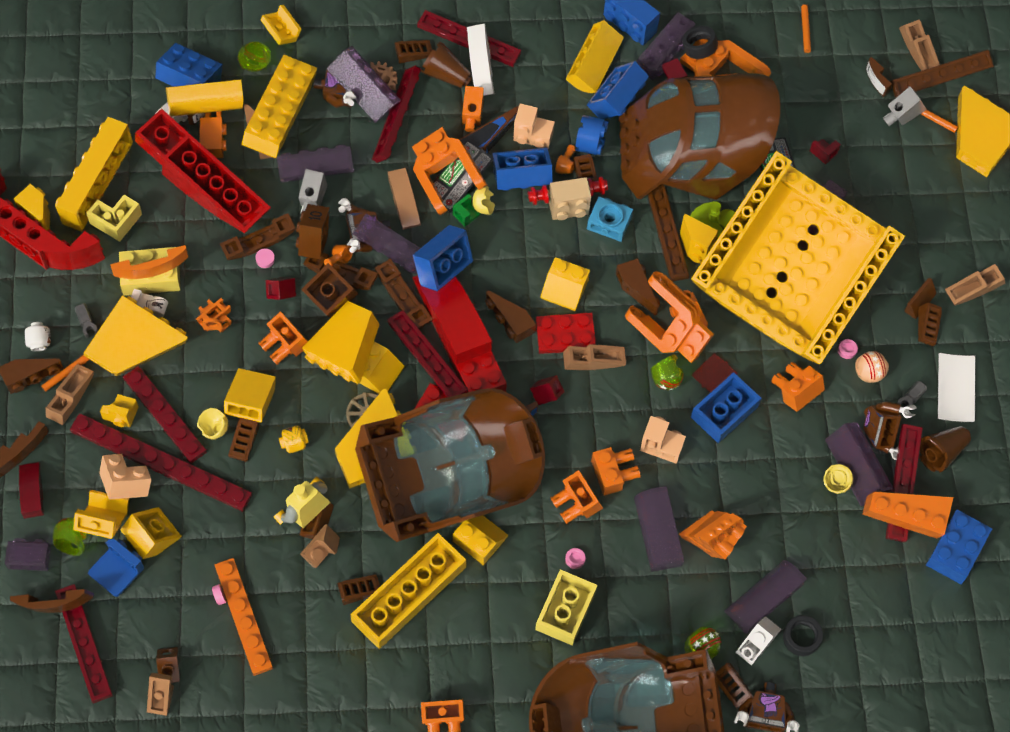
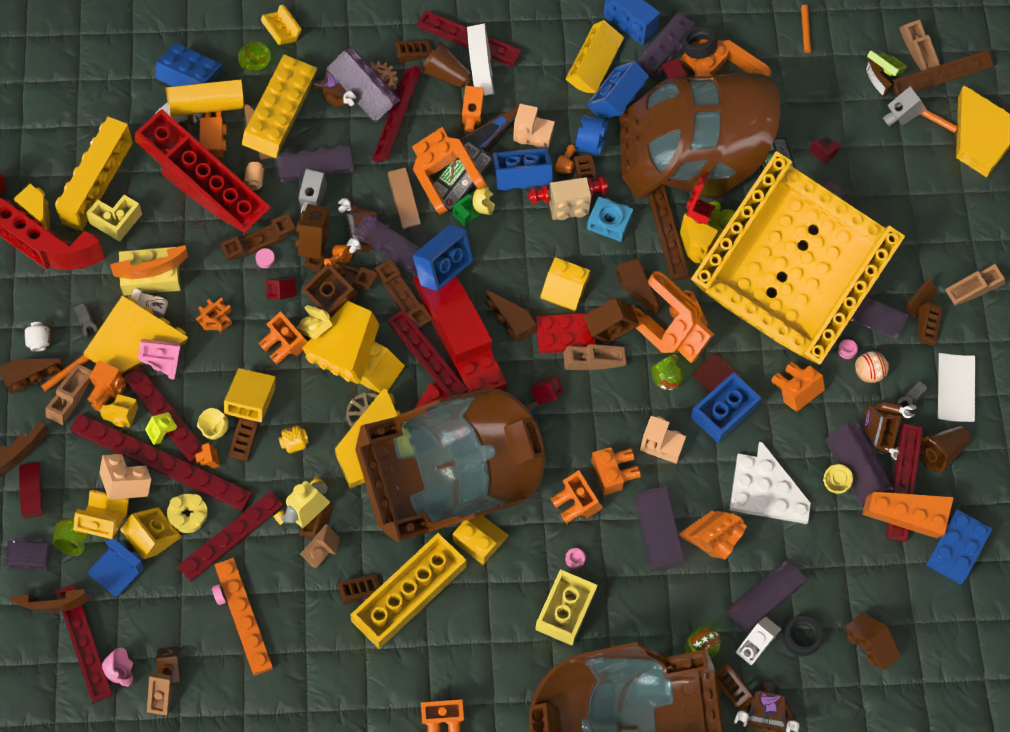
(107, 383): none -> orange brick
(118, 667): none -> bright pink hair
(159, 426): none -> neon yellow bracket
(160, 355): none -> bright pink wing
(187, 502): none -> light yellow plate
(208, 456): none -> orange tile
(230, 536): none -> dark red plate
(254, 175): none -> light nougat brick
(315, 324): none -> light yellow bracket
(611, 320): none -> reddish brown brick
(699, 209): none -> red bracket
(766, 489): none -> white wing
(874, 640): none -> reddish brown brick
(880, 317): none -> clear purple brick
(891, 65): none -> lime wing

